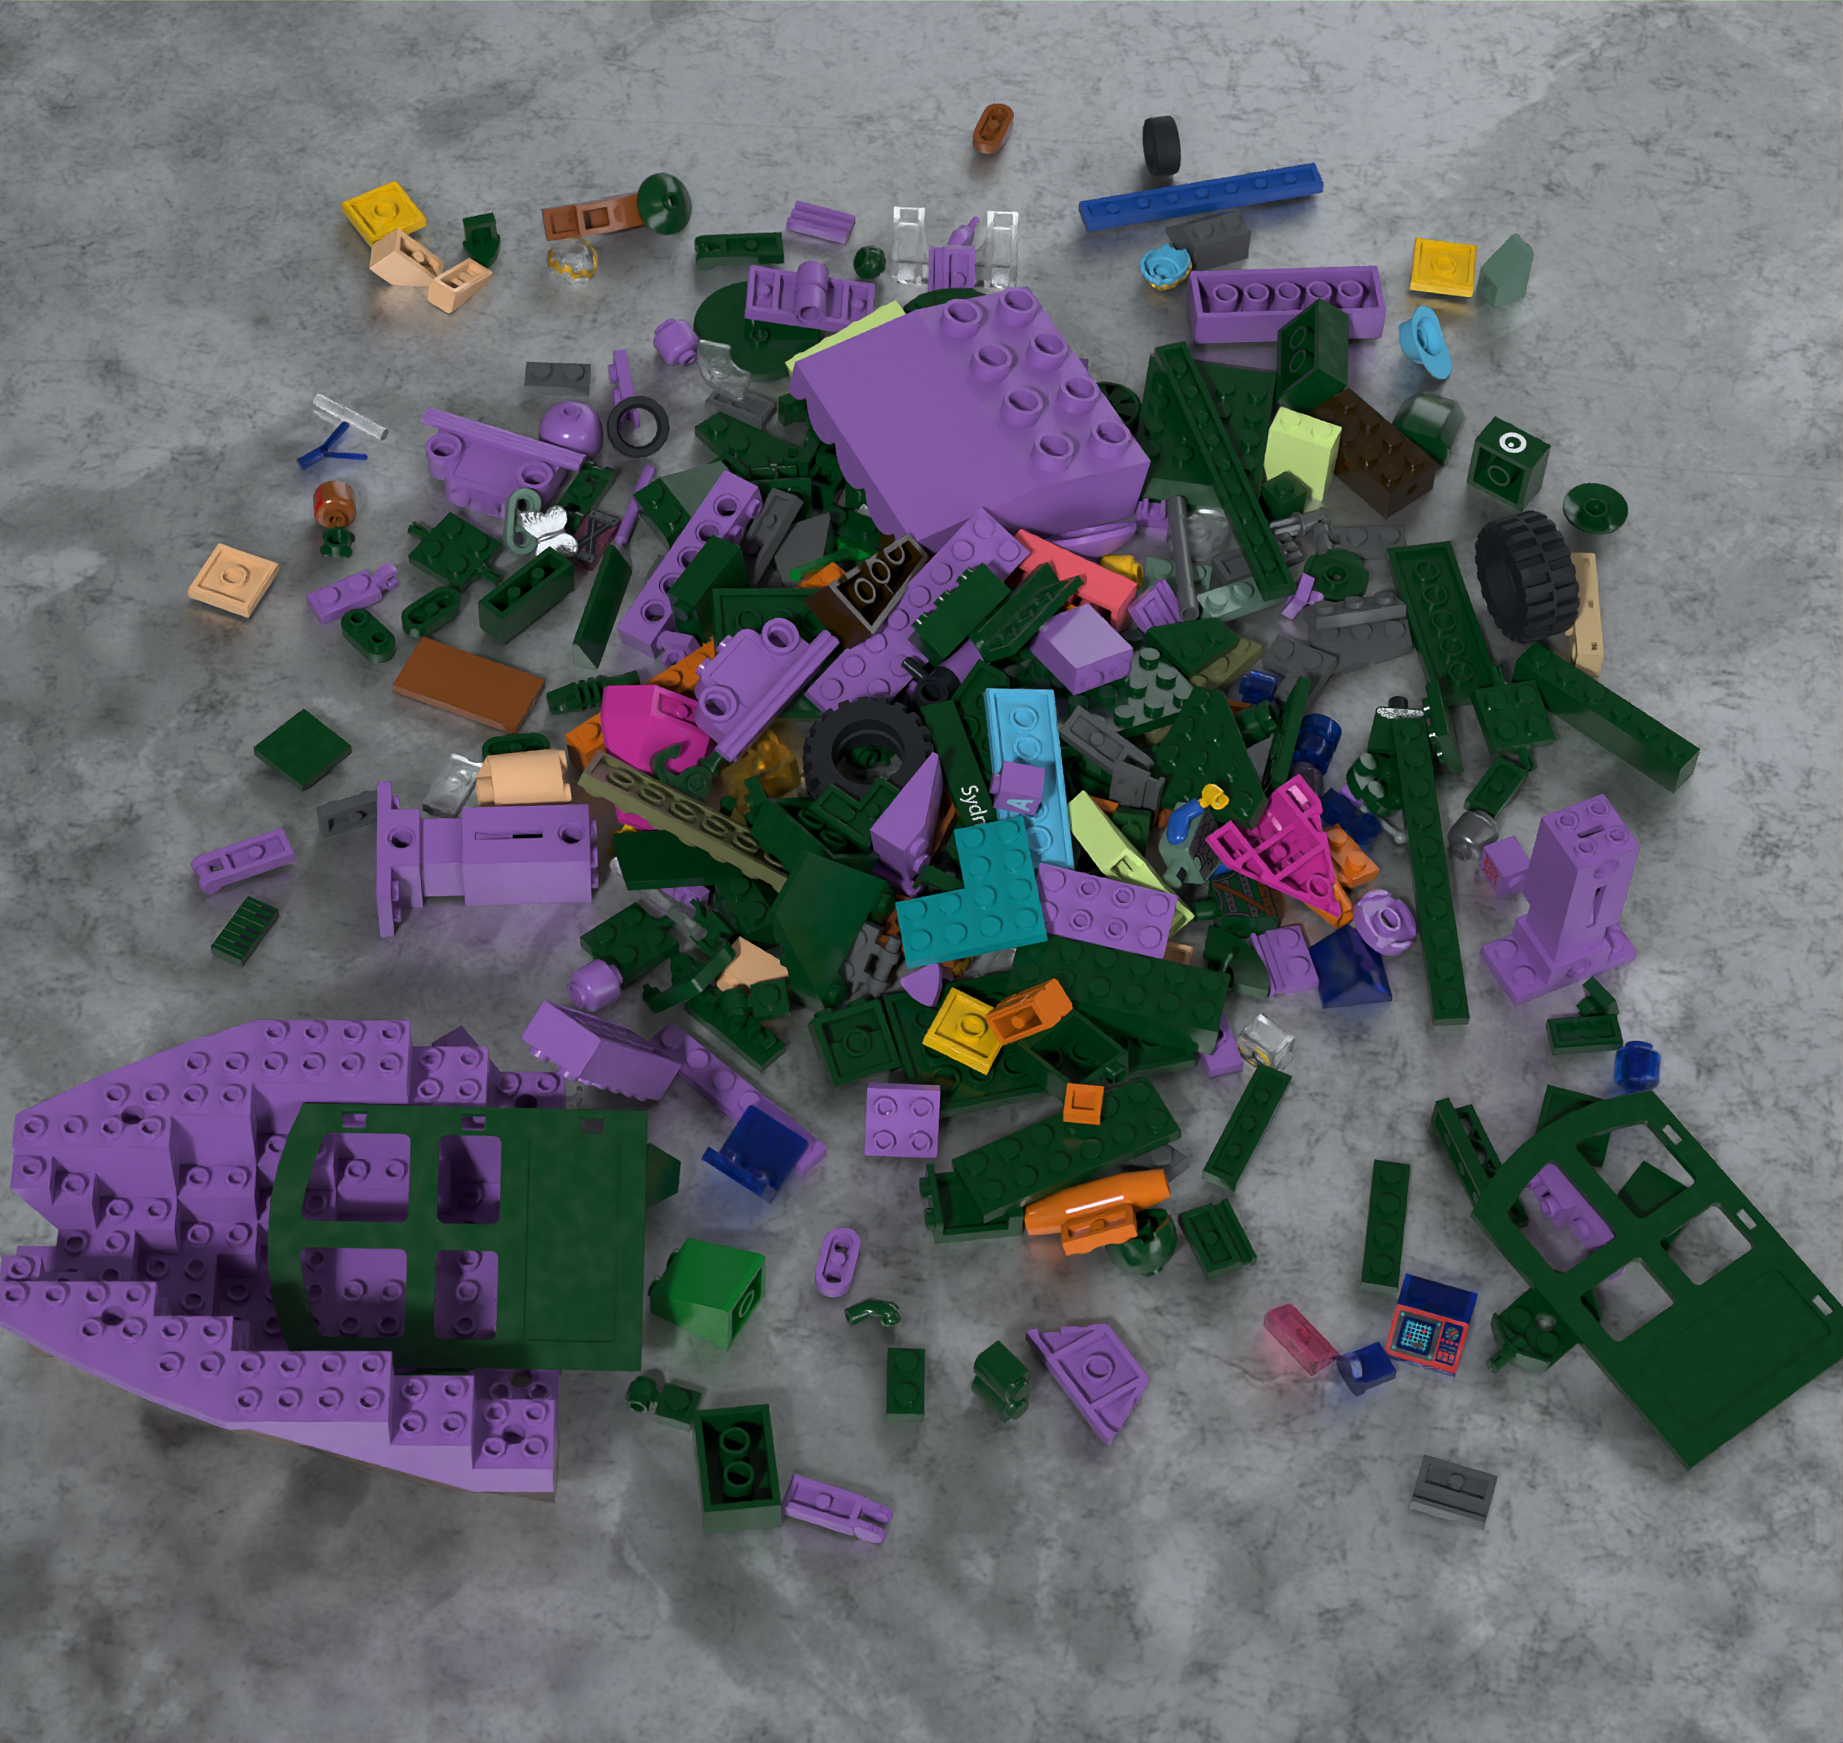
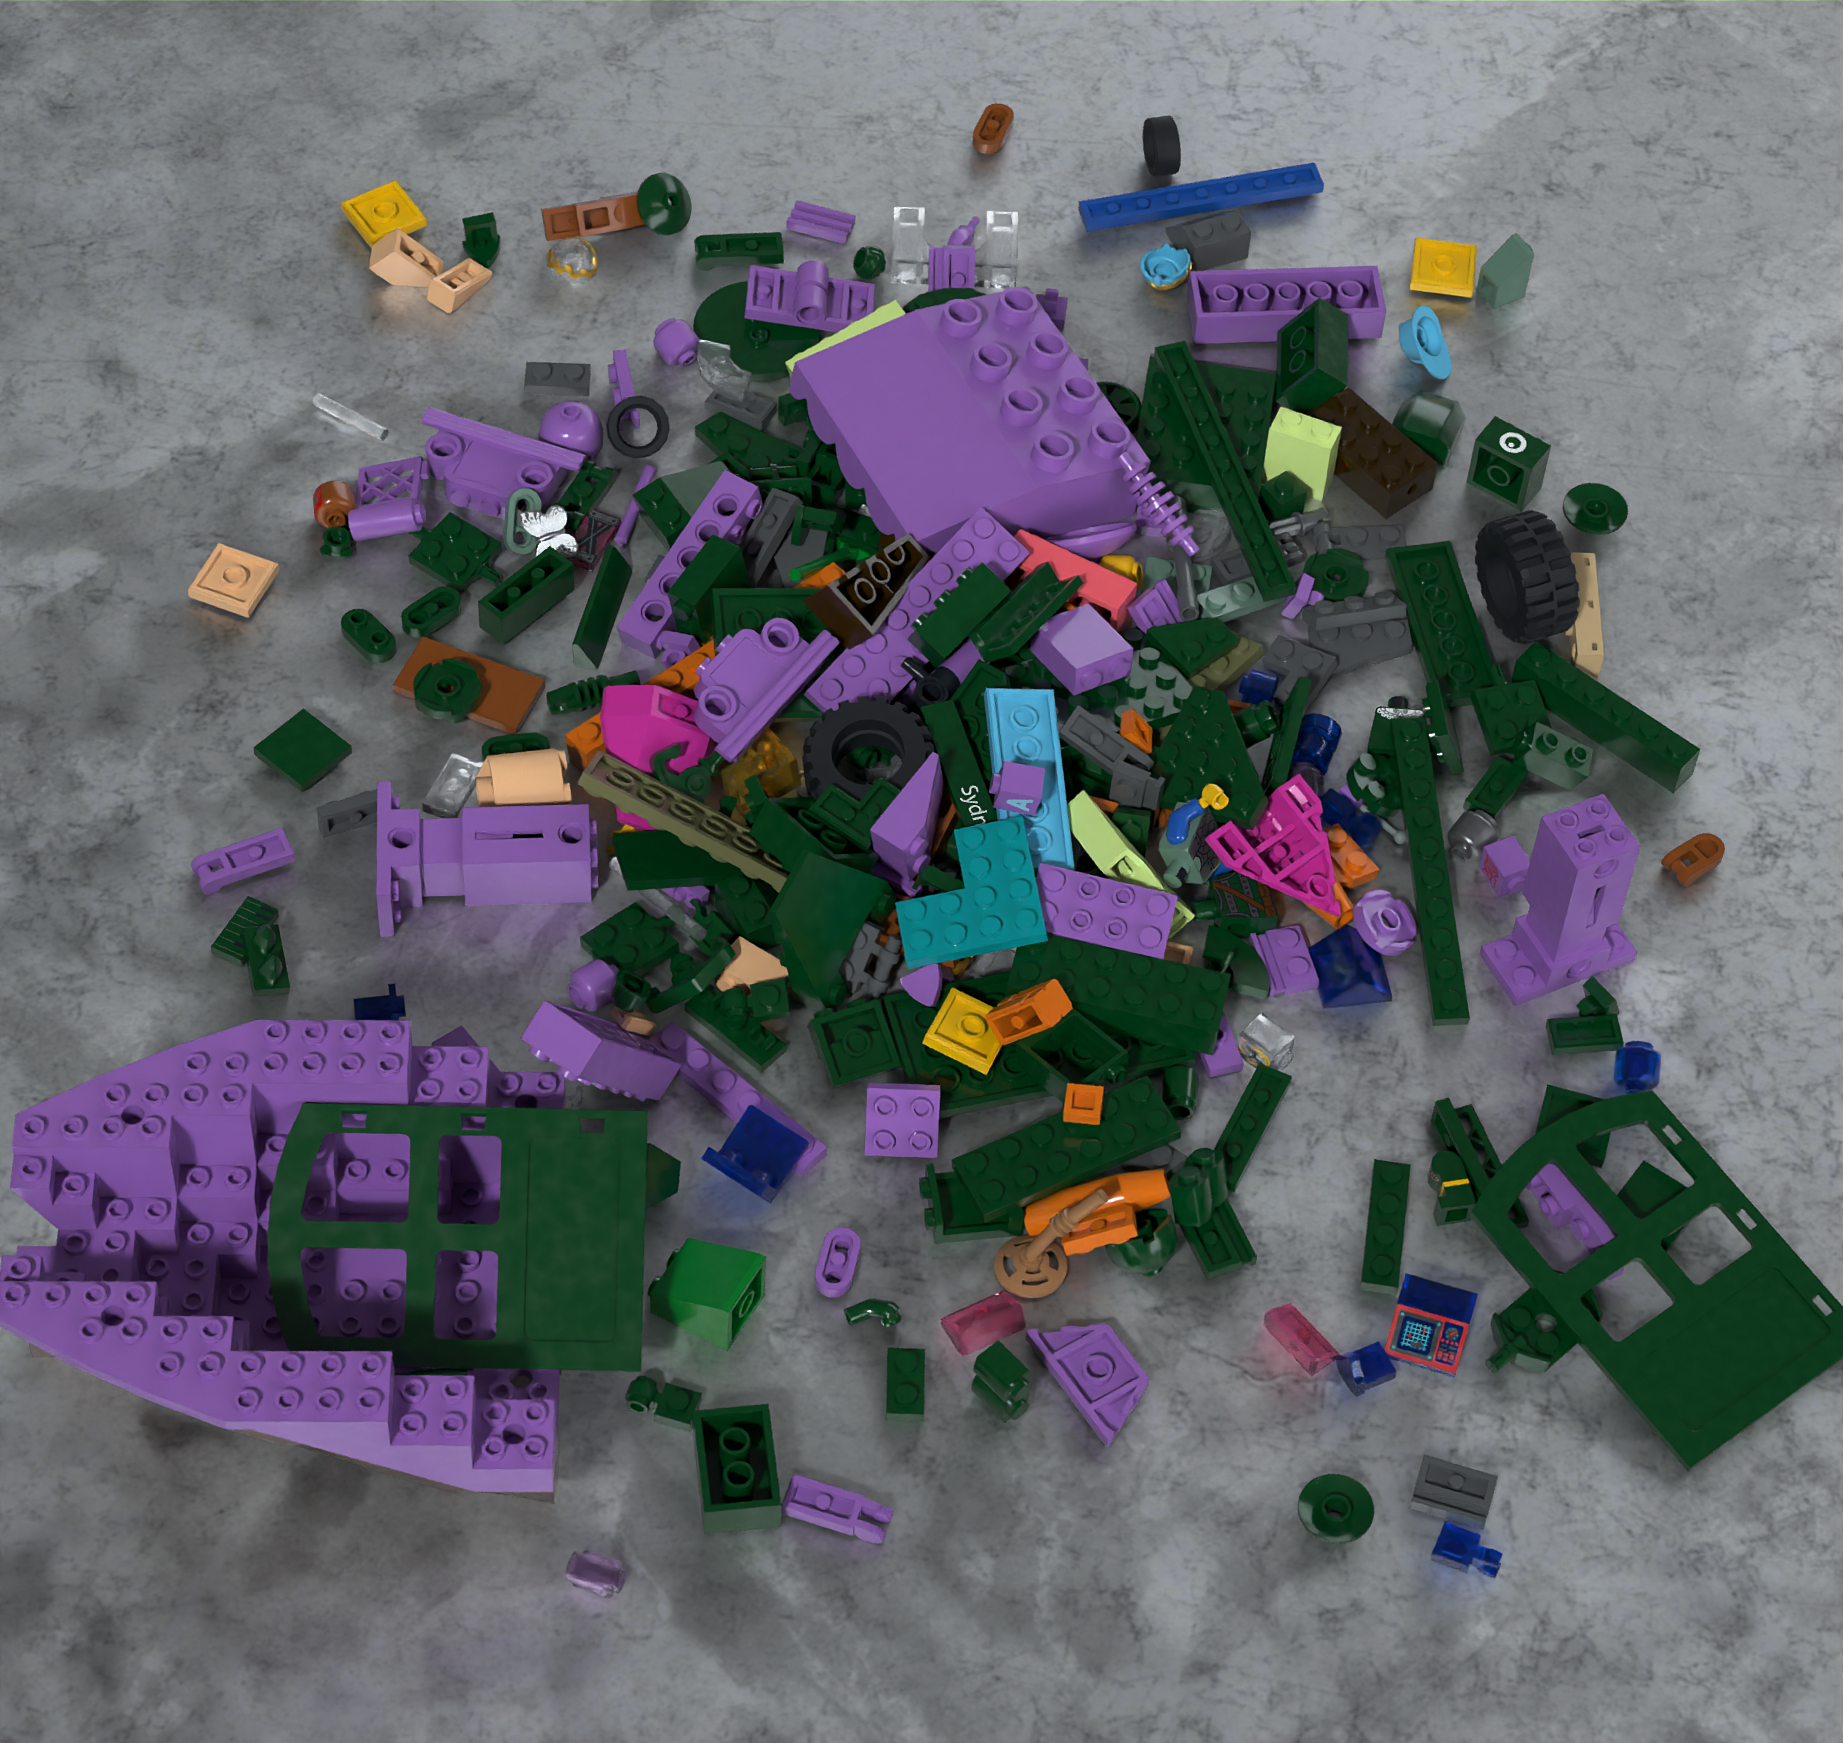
(265, 960): none -> dark green tile
(322, 451): clear blue plant -> none
(351, 593): medium lavender plate -> none
(380, 1007): none -> clear blue bracket
(388, 514): none -> medium lavender piece
(452, 705): none -> dark green plate
(595, 1573): none -> clear purple brick
(629, 991): none -> dark green plate
(634, 1021): none -> light nougat tile
(816, 519): none -> dark green tile
(984, 1322): none -> clear pink slope
(1032, 1260): none -> medium nougat dish
(1054, 306): none -> medium lavender tile
(1136, 730): none -> orange plate
(1158, 504): none -> medium lavender piece
(1180, 1091): none -> dark green brick
(1199, 1187): none -> dark green brick
(1338, 1495): none -> dark green dish
(1453, 1189): none -> dark green leg
(1461, 1548): none -> clear blue plate
(1552, 755): none -> dark green brick
(1702, 850): none -> dark orange plate

